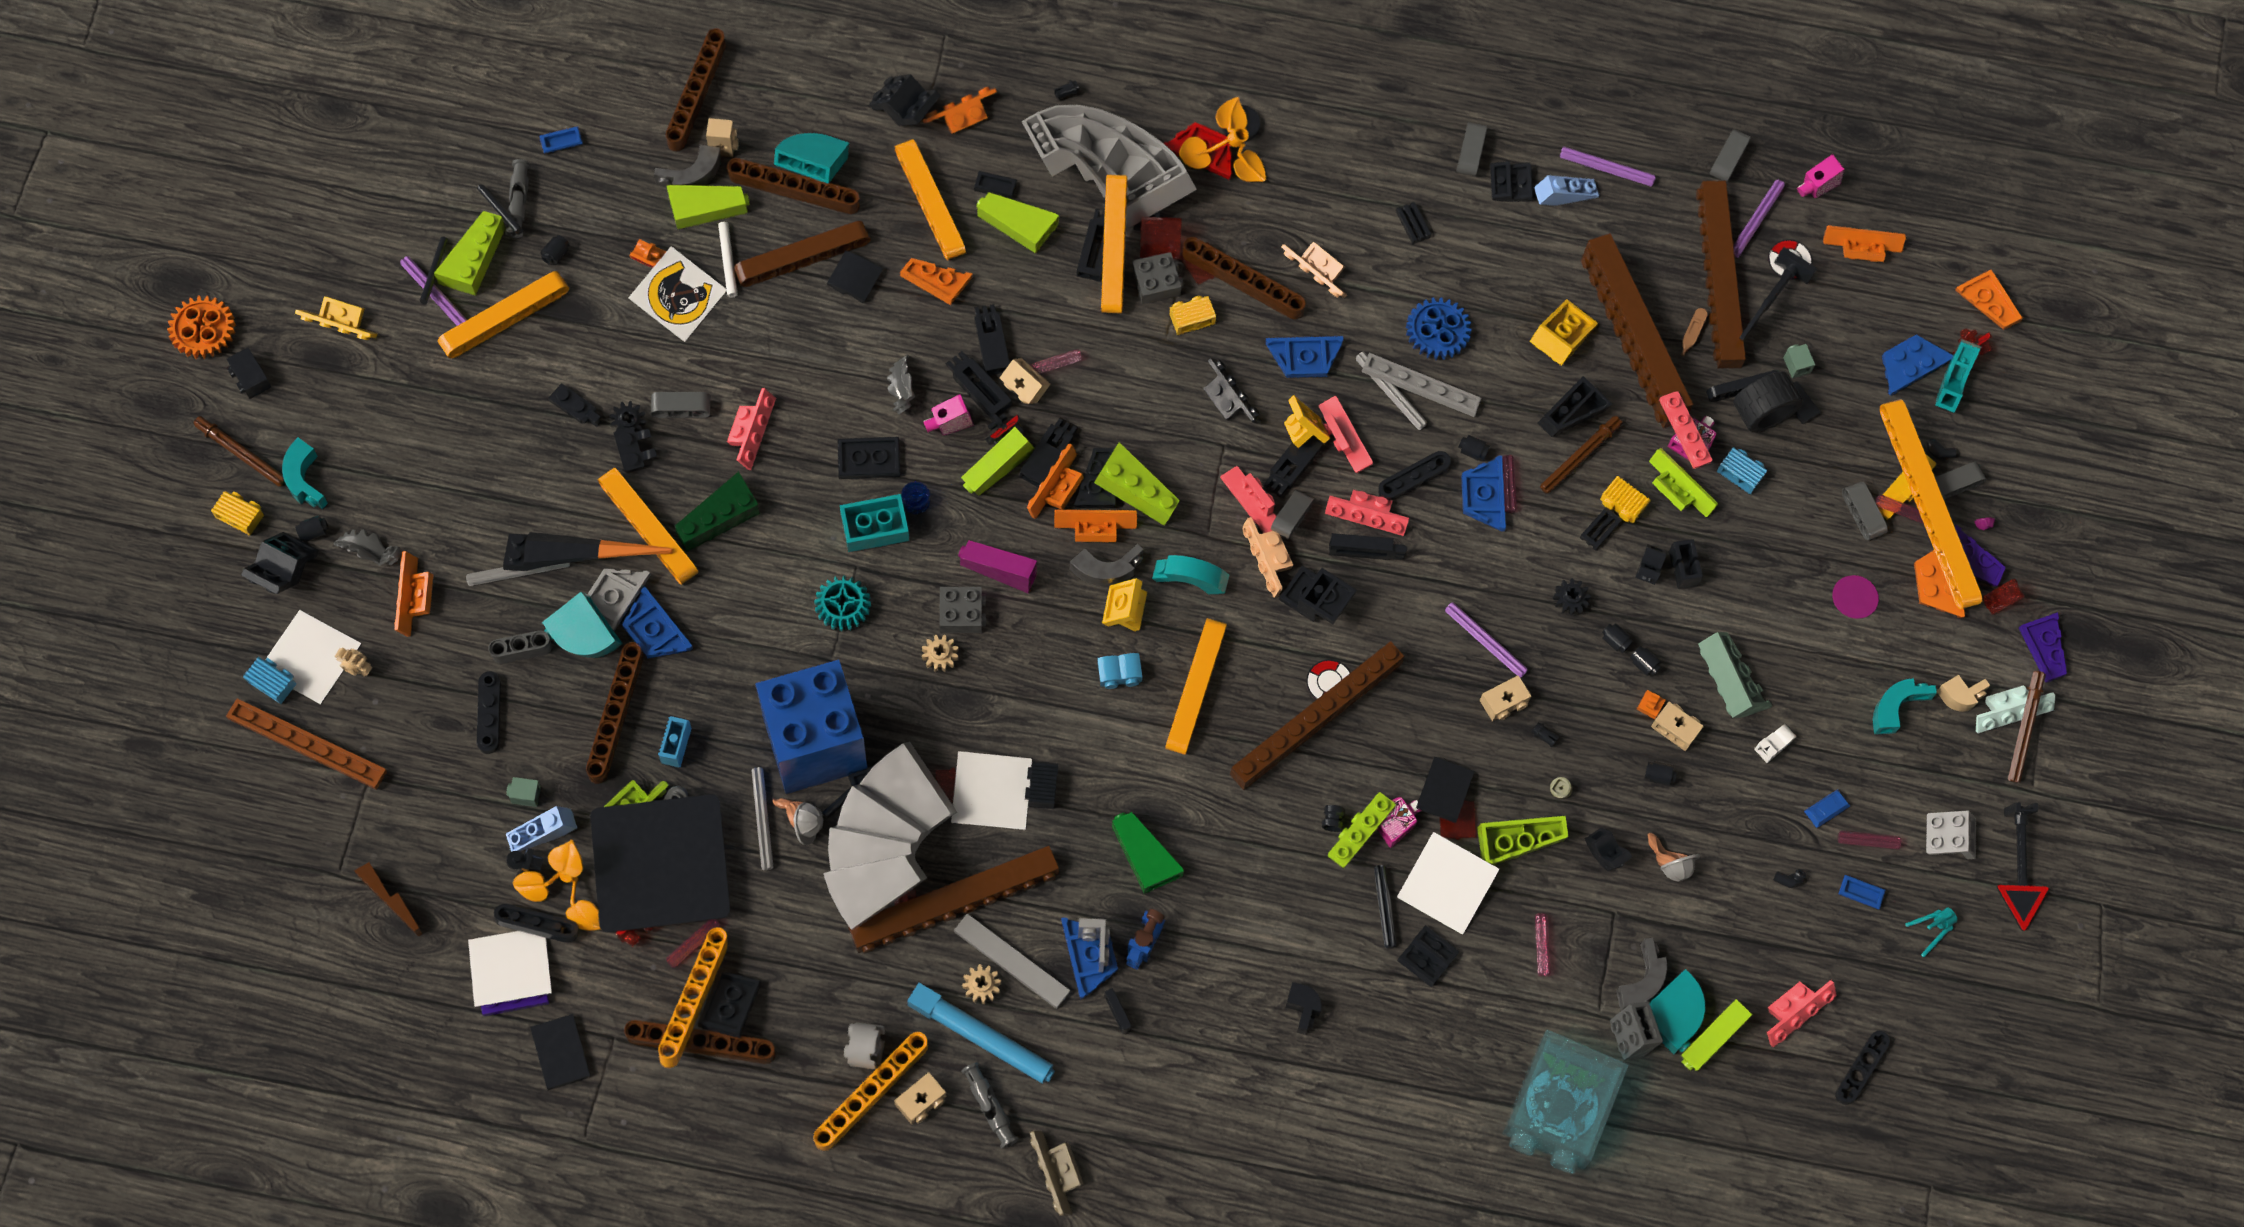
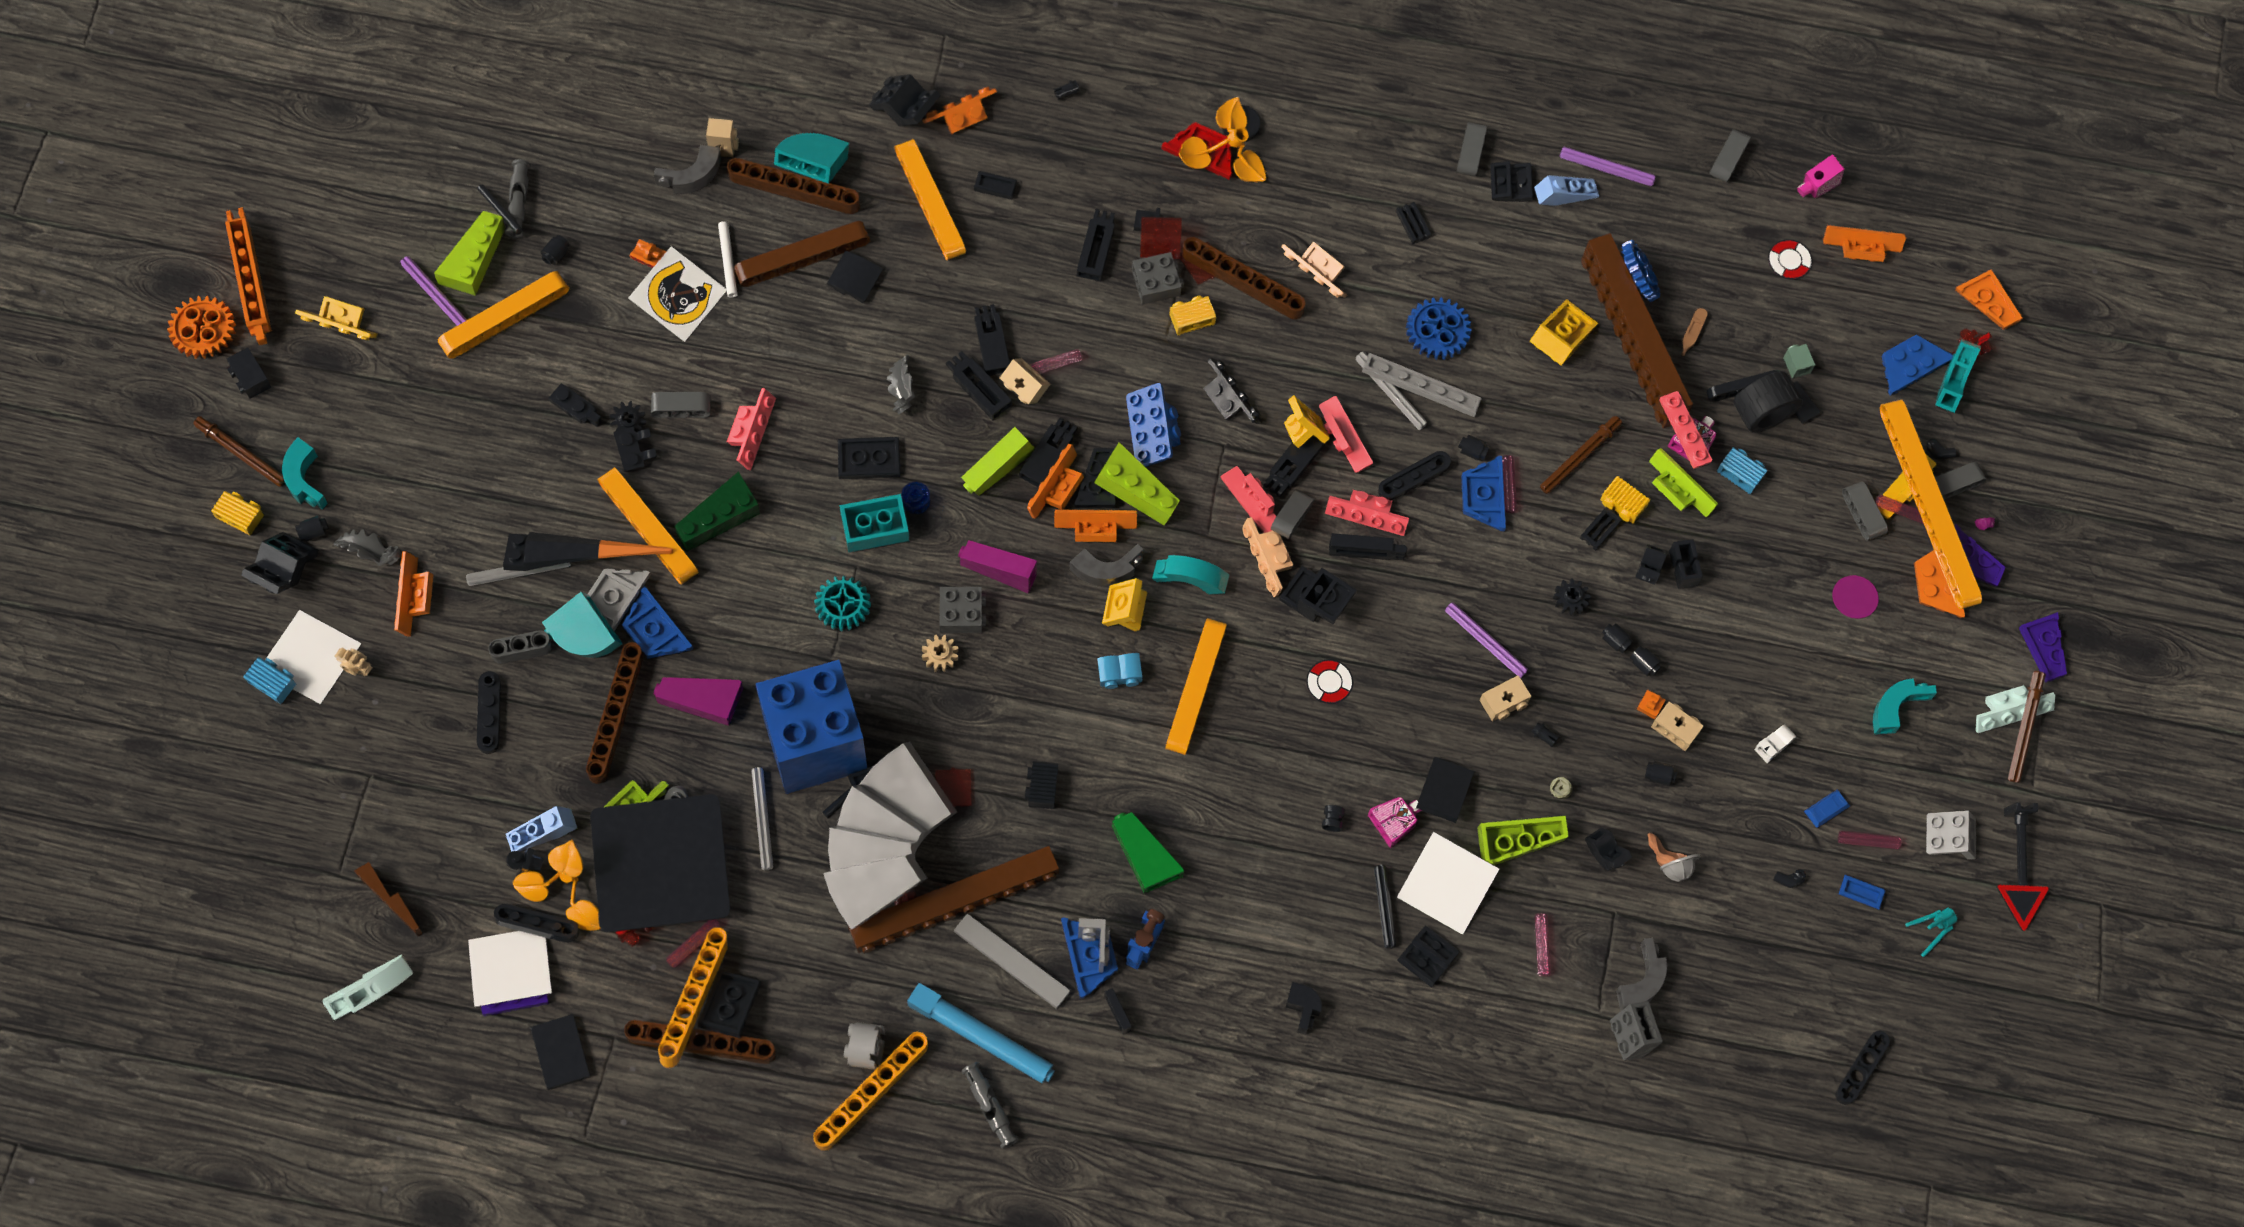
(248, 276): none -> orange hinge
(306, 744): dark orange plate -> none
(369, 988): none -> light aqua slope
(435, 264): black bar -> none
(524, 791): sand green brick -> none
(561, 140): blue tile -> none
(674, 741): dark azure brick -> none
(695, 98): reddish brown beam -> none
(701, 697): none -> magenta slope
(705, 204): lime slope -> none
(803, 817): light grey piece -> none
(925, 1087): tan brick -> none
(940, 282): orange wing -> none
(949, 416): dark pink torso -> none
(984, 992): tan gear -> none
(991, 790): white sticker -> none
(1001, 428): black hips -> none
(1018, 220): lime slope -> none
(1059, 1170): dark tan bracket -> none
(1110, 146): light grey piece -> none
(1114, 244): light orange beam -> none
(1152, 425): none -> bracket
(1305, 354): blue wing -> none
(1316, 715): reddish brown brick -> none
(1360, 831): lime bracket -> none
(1463, 827): clear red piece -> none
(1564, 1102): clear light blue brick -> none
(1576, 406): black wedge -> none
(1641, 270): none -> blue gear
(1679, 1011): teal brick -> none
(1715, 1036): lime slope -> none
(1721, 274): reddish brown brick -> none
(1732, 676): sand green wedge -> none
(1757, 217): medium lavender axle -> none
(1793, 267): black piece -> none
(1797, 1007): coral bracket -> none
(1959, 696): tan brick -> none
(2003, 597): clear red hips -> none

